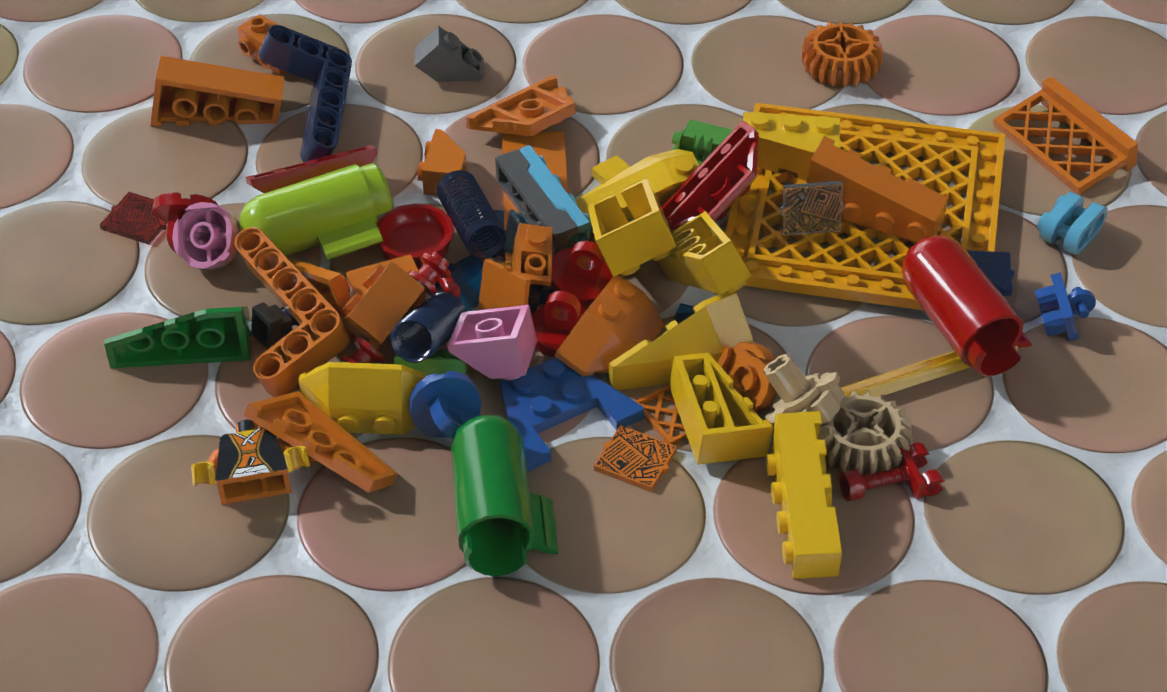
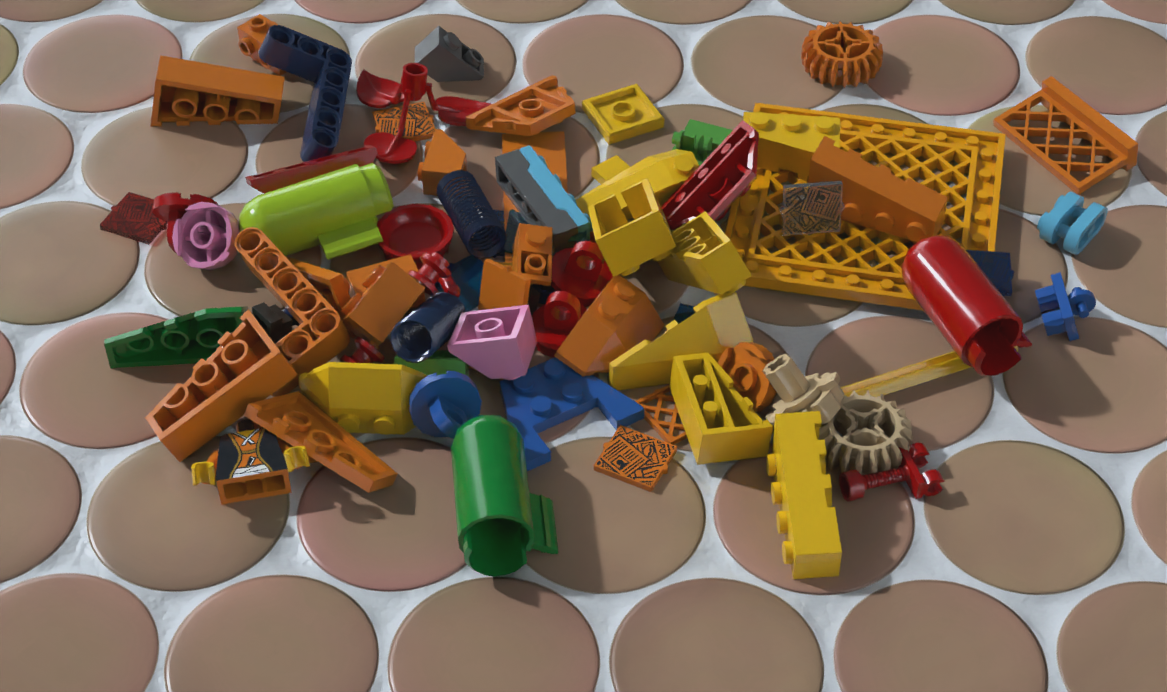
(238, 373): none -> orange wedge
(382, 92): none -> red plant
(418, 122): none -> orange piece
(623, 114): none -> yellow tile

